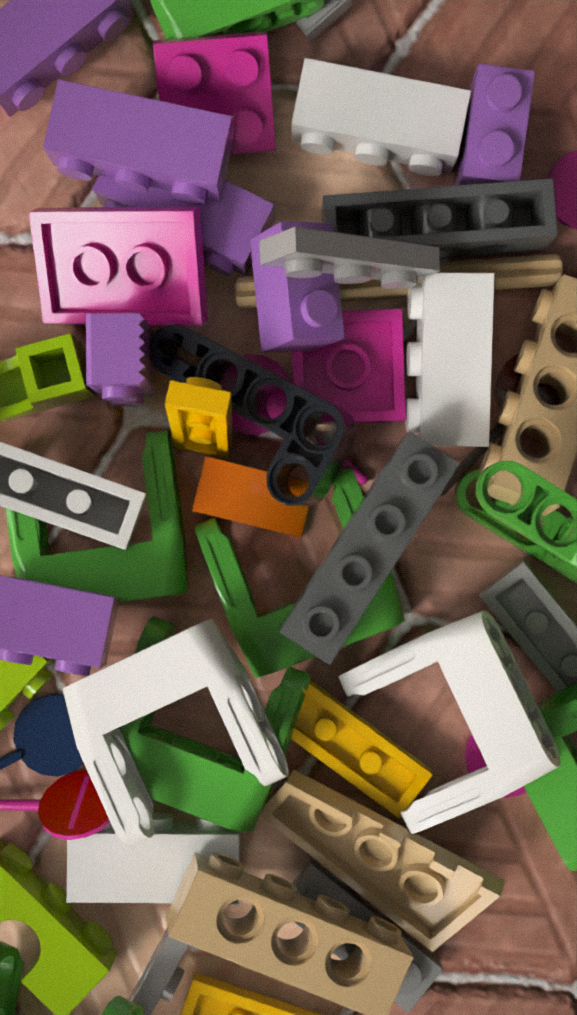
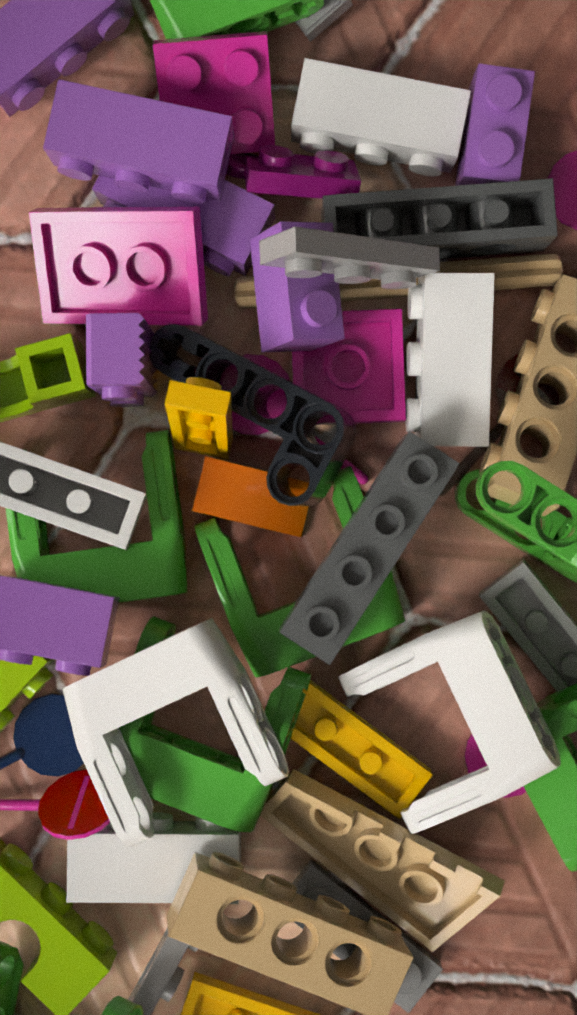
(291, 174): none -> magenta hinge

